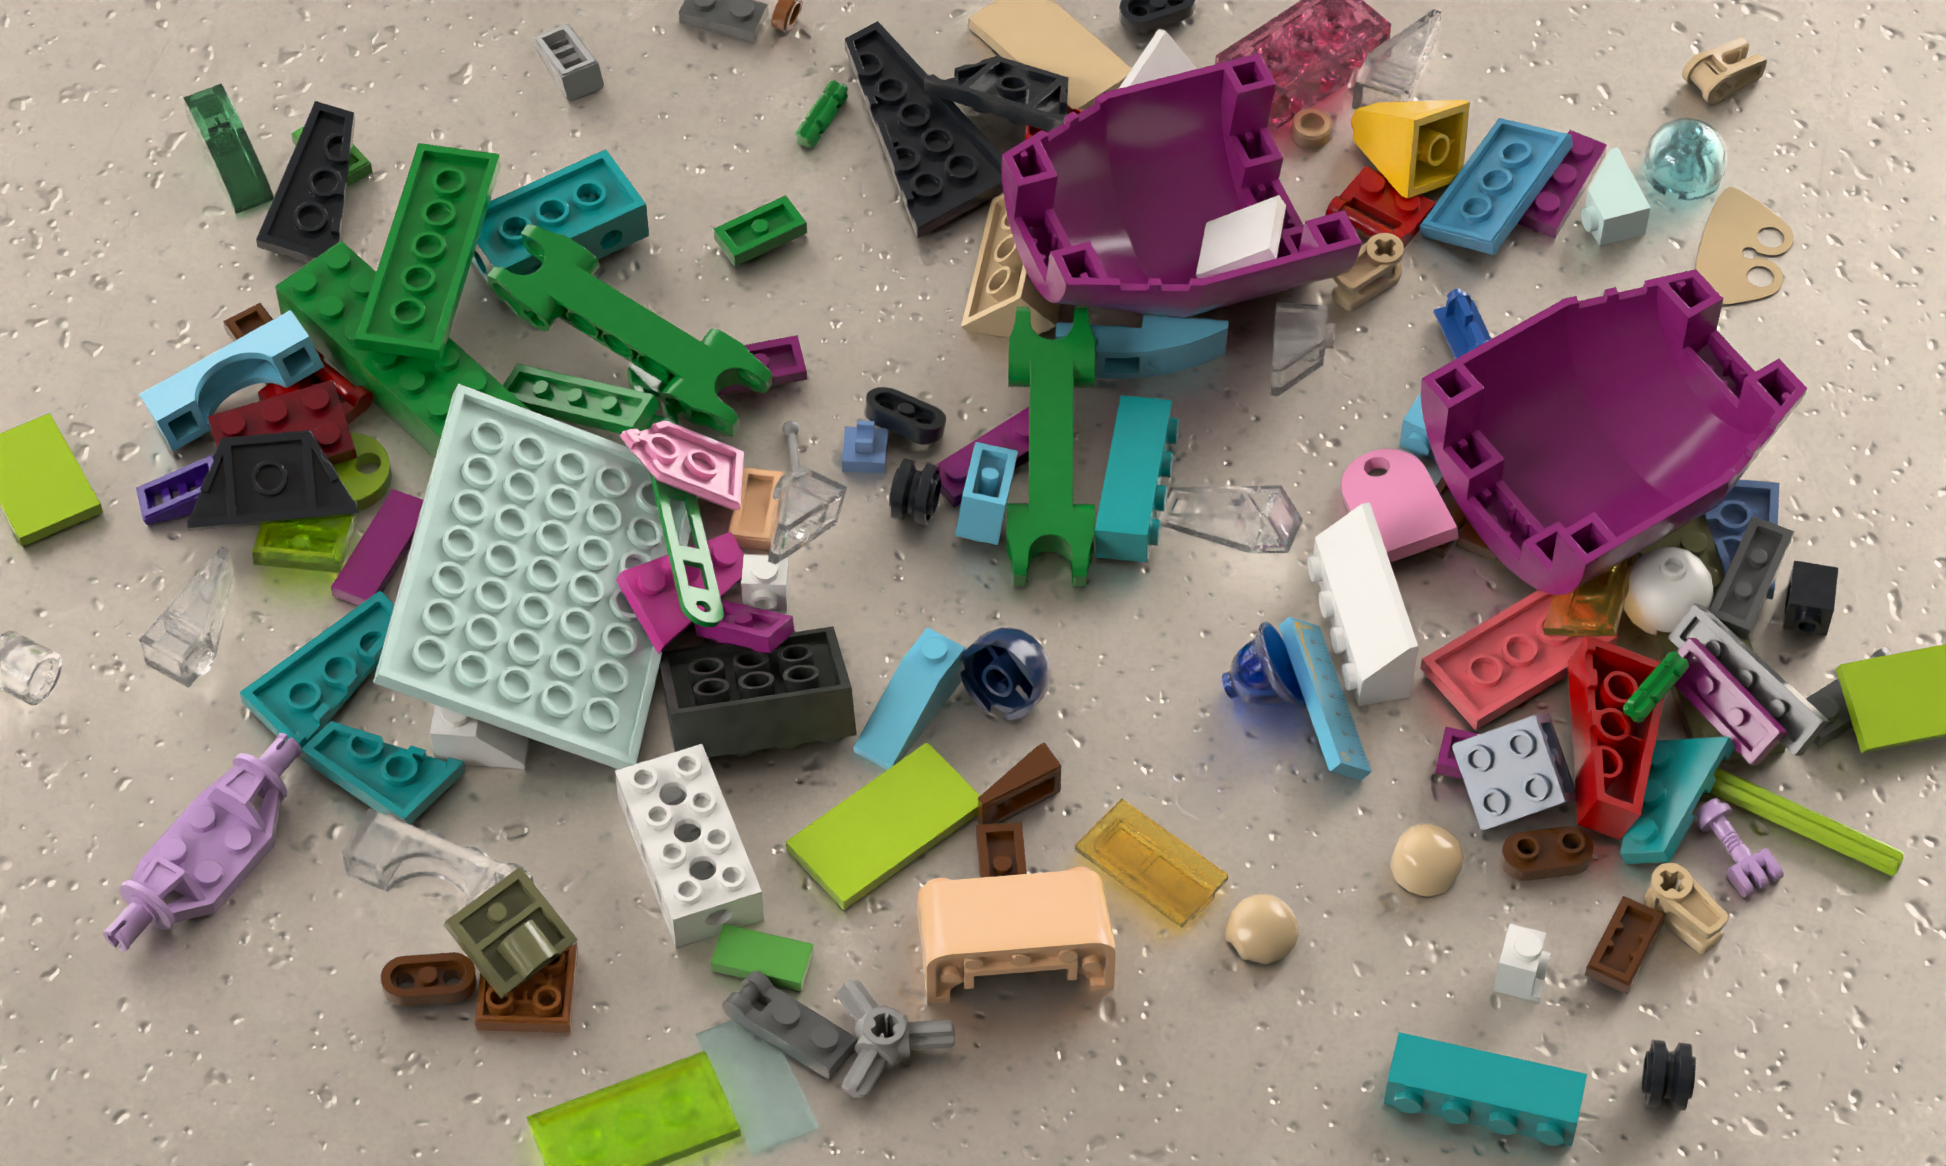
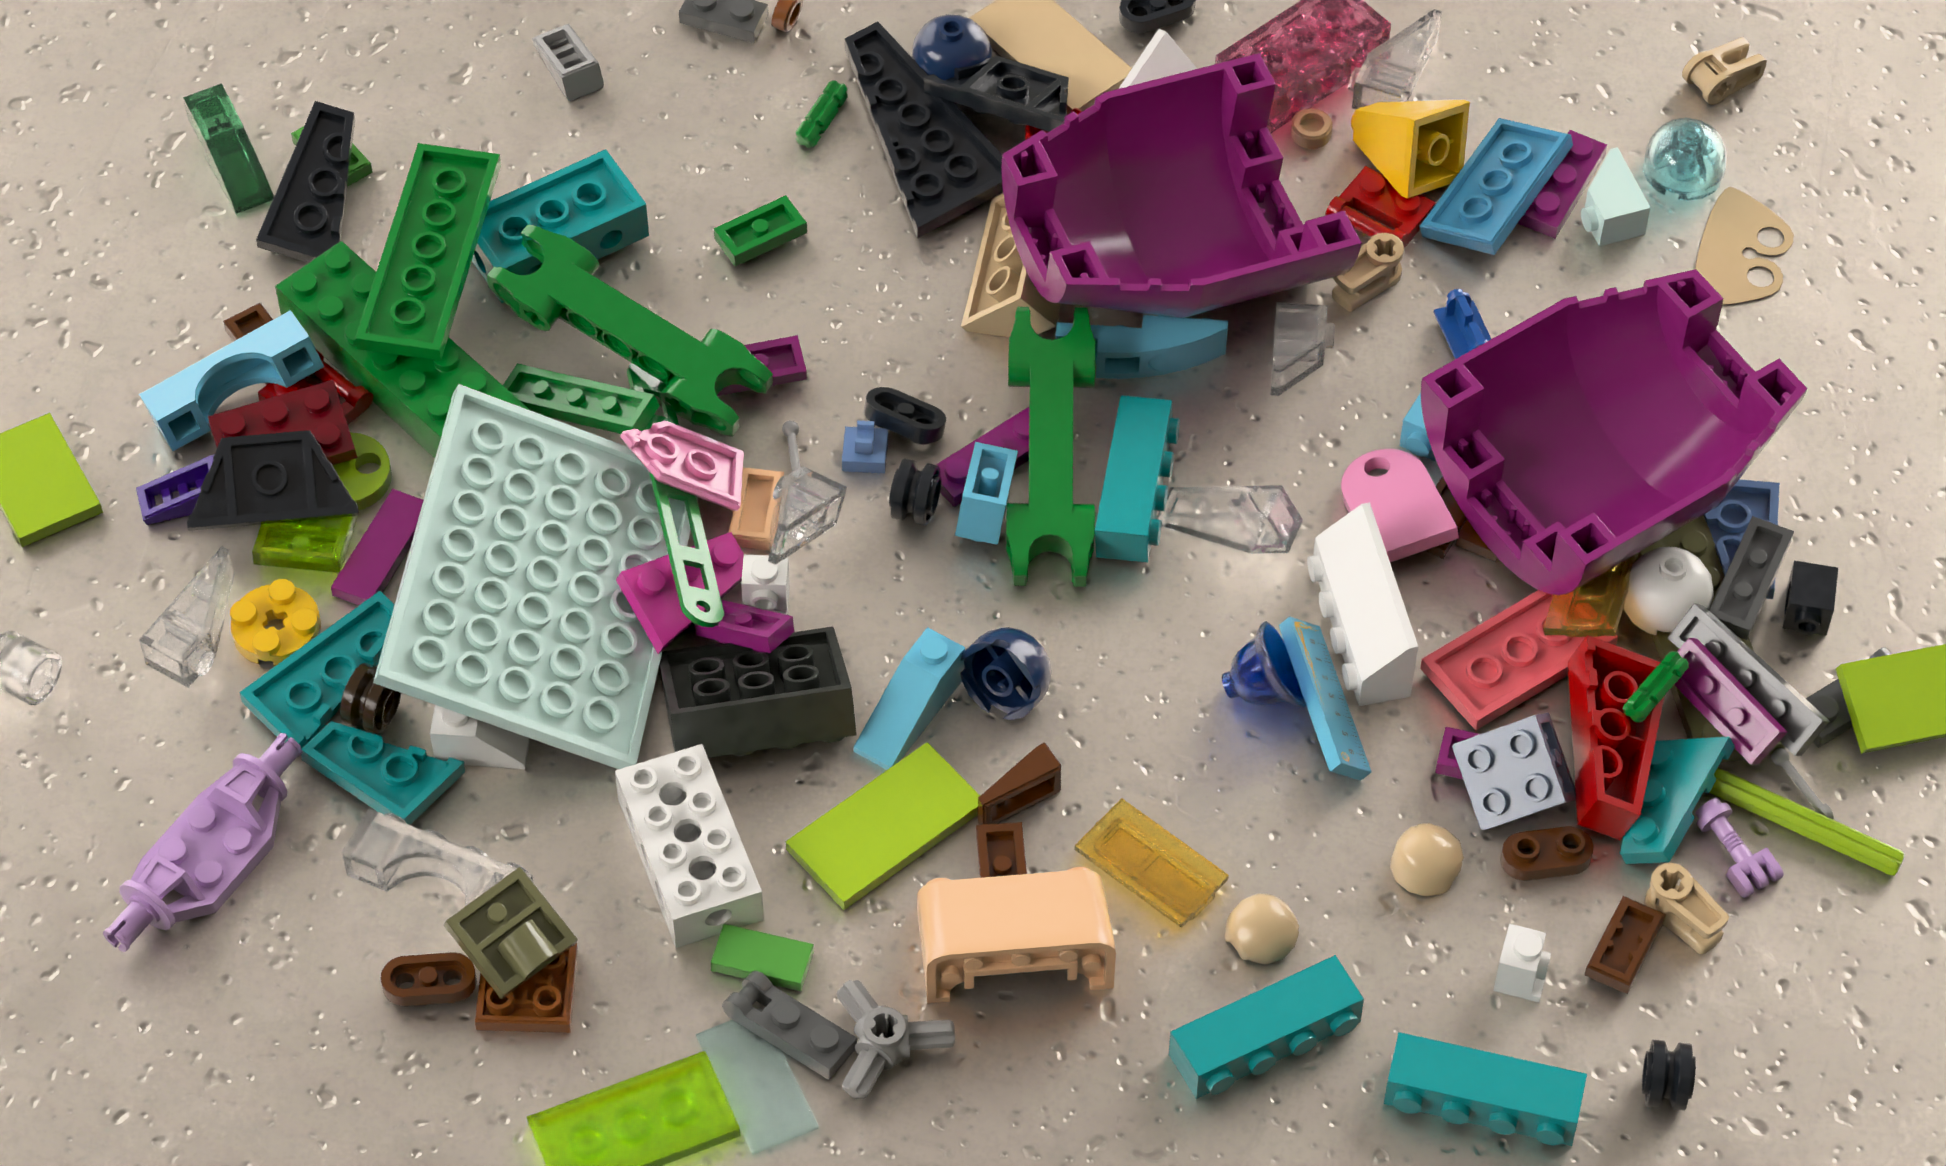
(272, 602): none -> yellow plate
(368, 701): none -> dark brown wheel
(950, 44): none -> dark blue cylinder
(1242, 238): white tile -> none
(1266, 1027): none -> teal brick
(1781, 757): none -> light grey hinge

